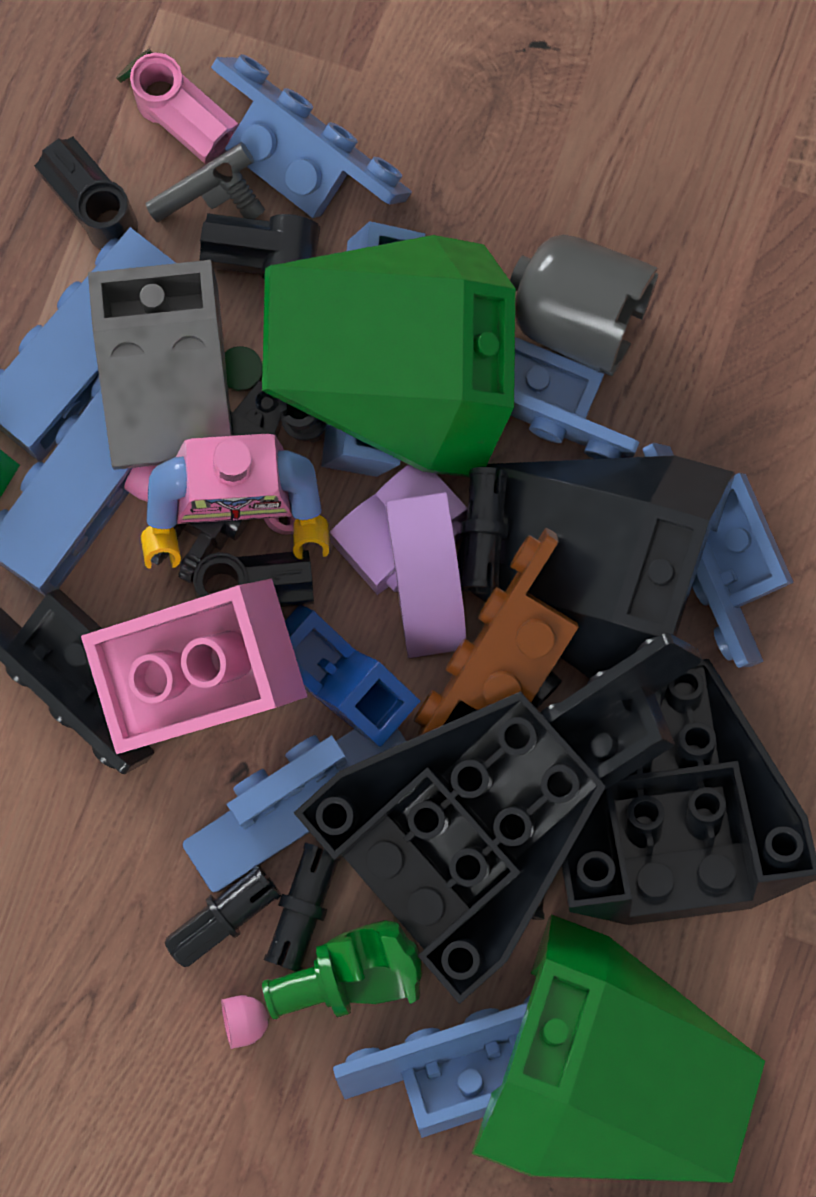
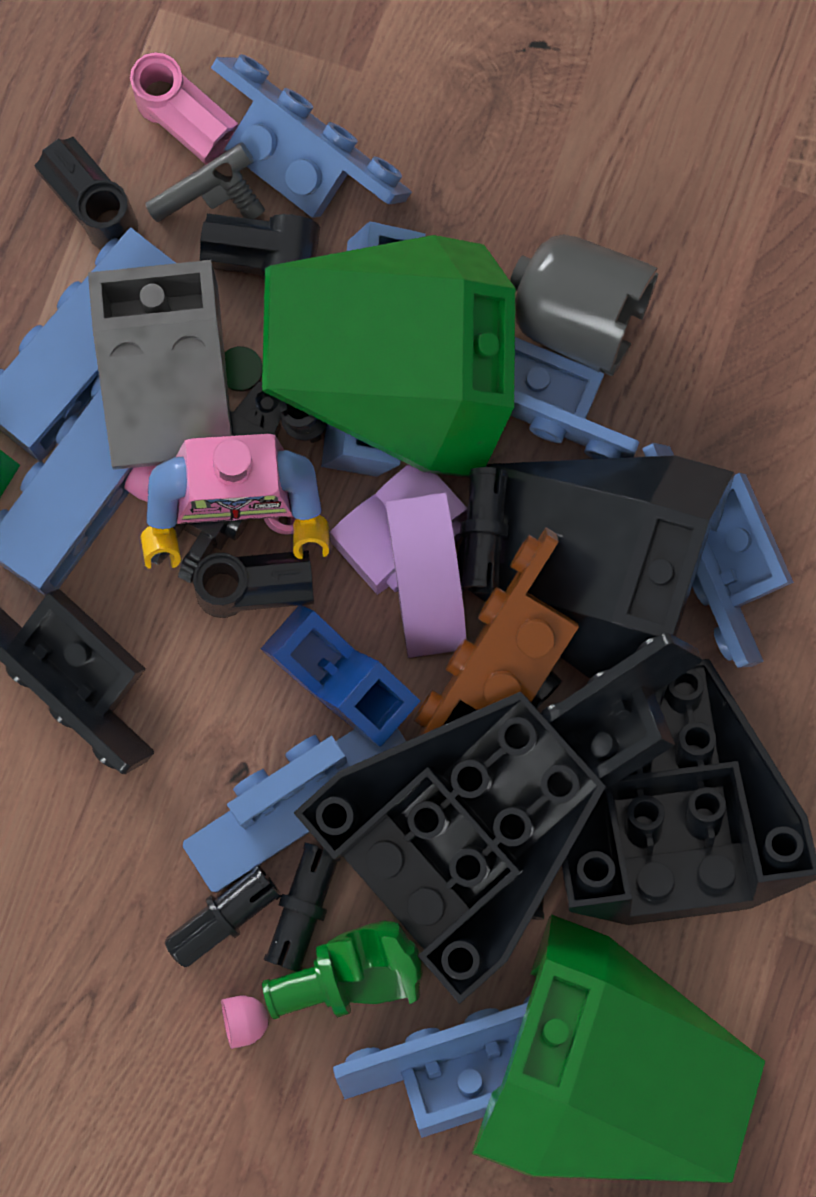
(126, 72): piece -> none
(194, 665): bright pink slope -> none

